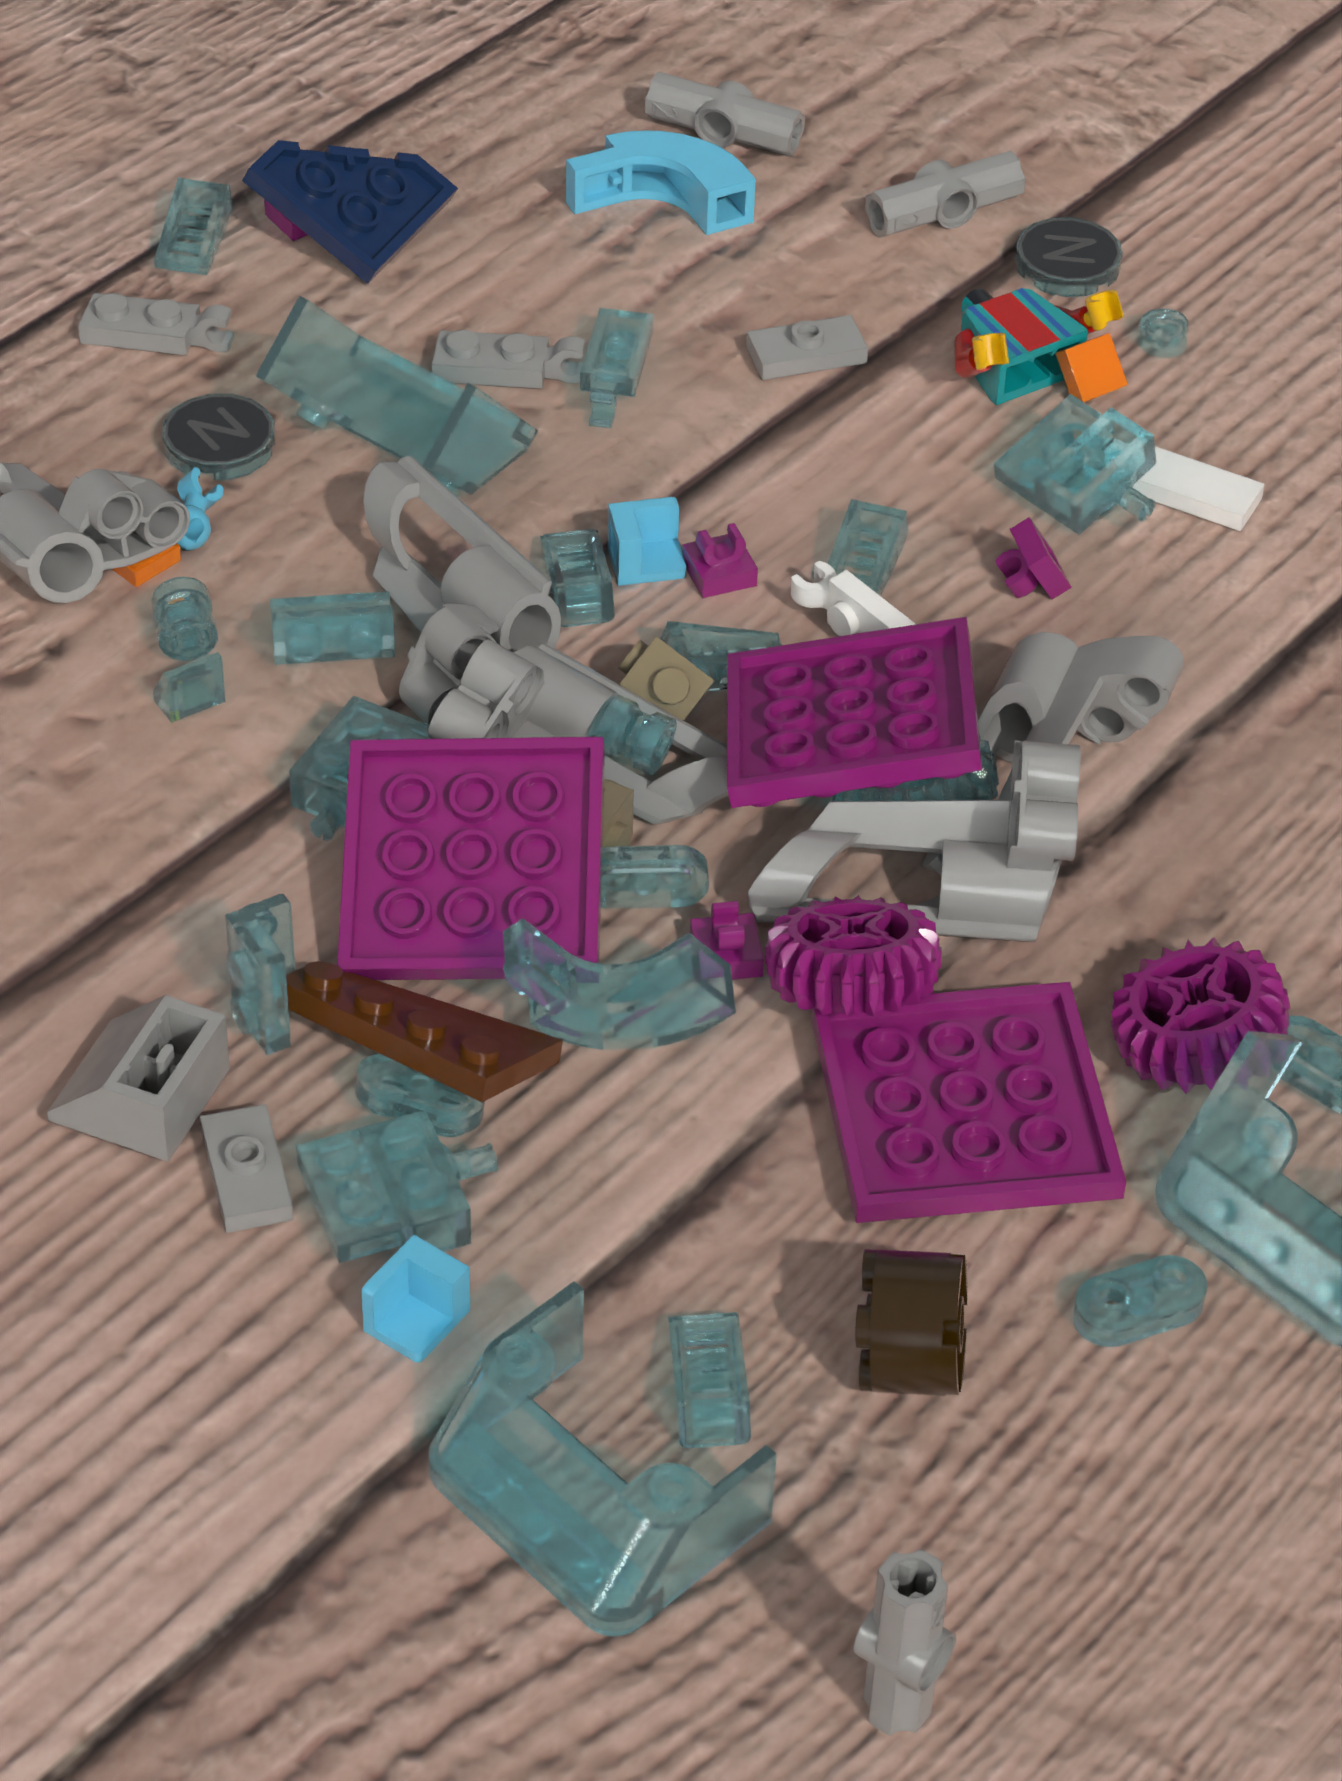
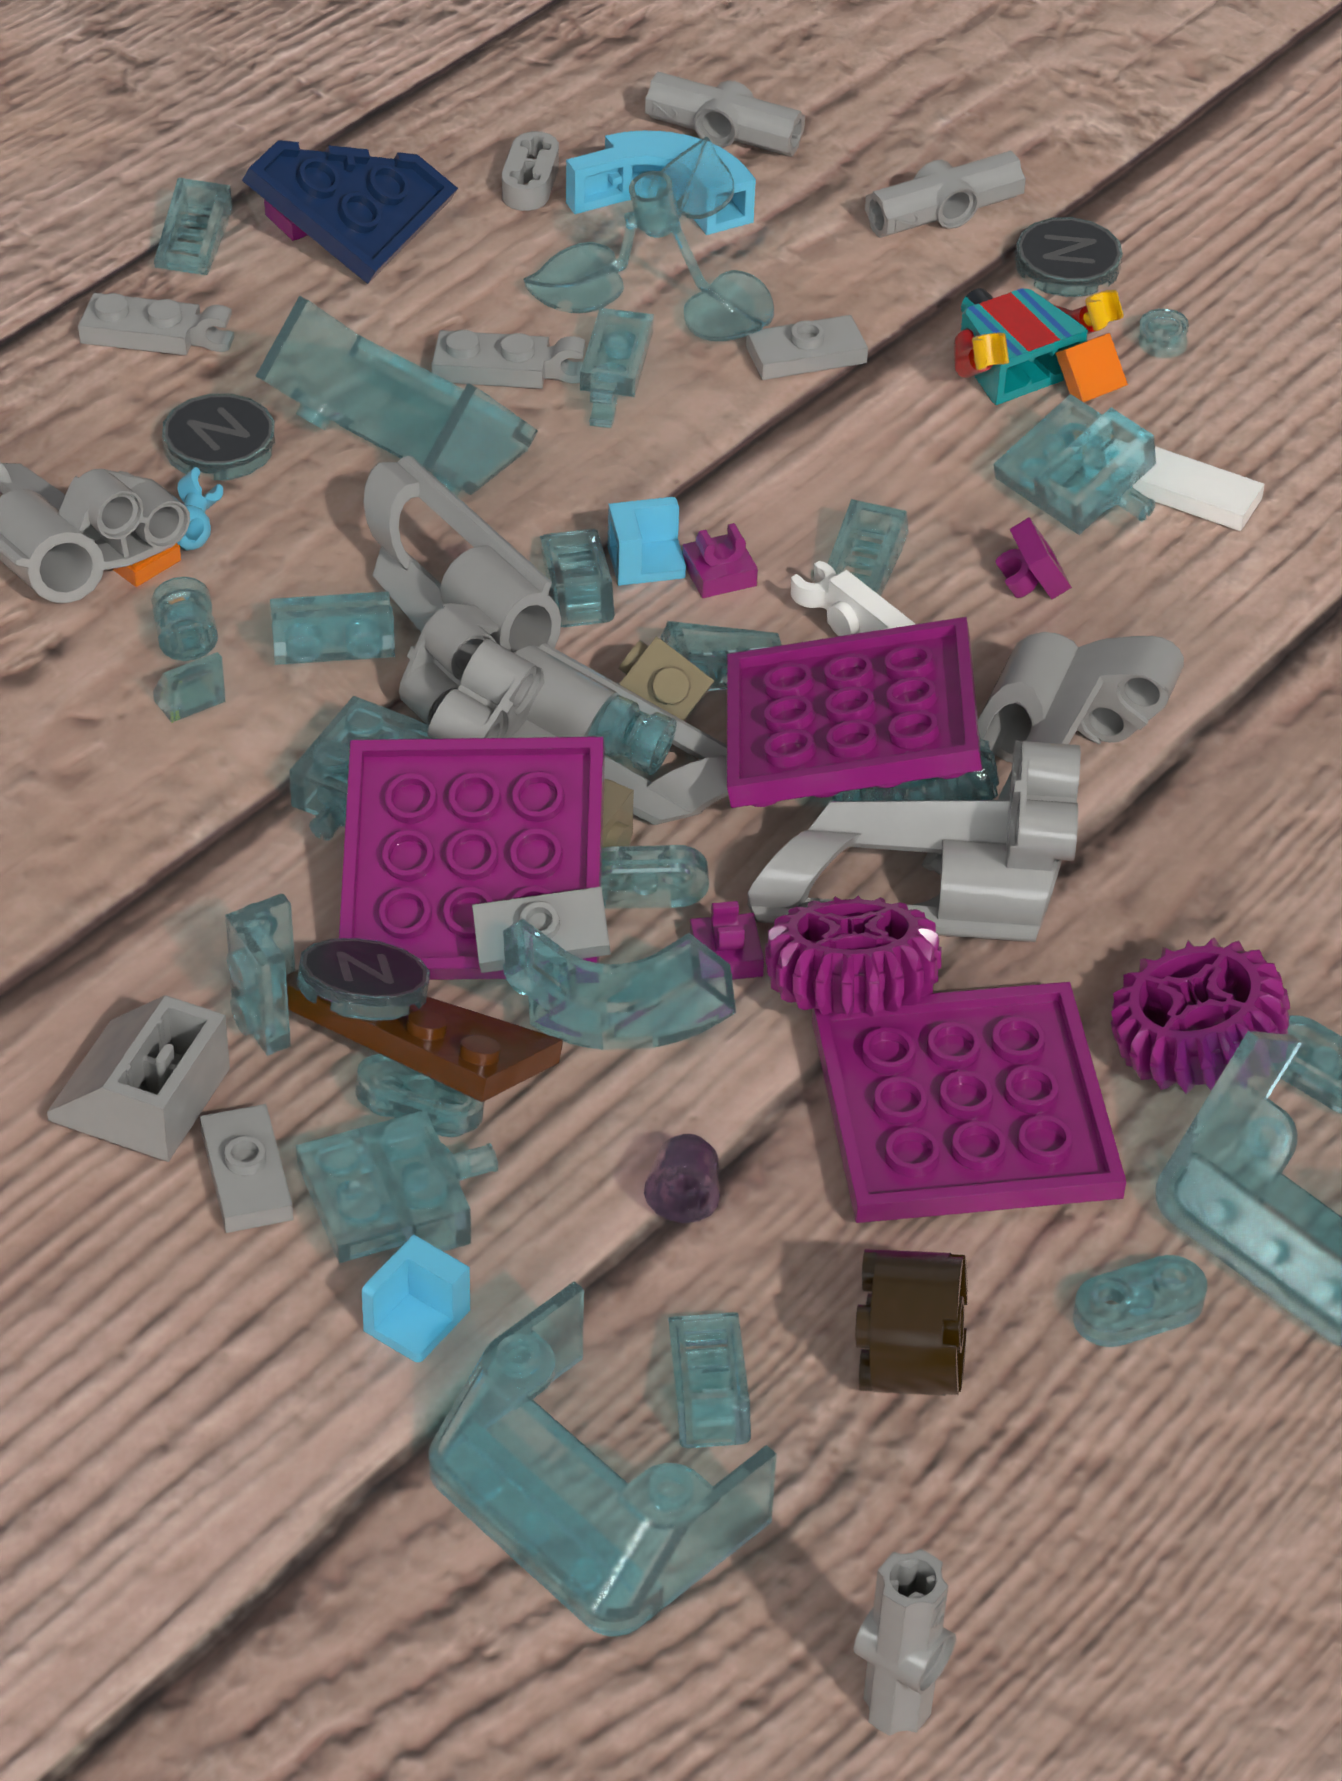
(363, 978): none -> tile
(537, 172): none -> light grey beam
(568, 918): none -> light grey plate
(684, 1180): none -> clear purple hat
(690, 186): none -> clear light blue plant

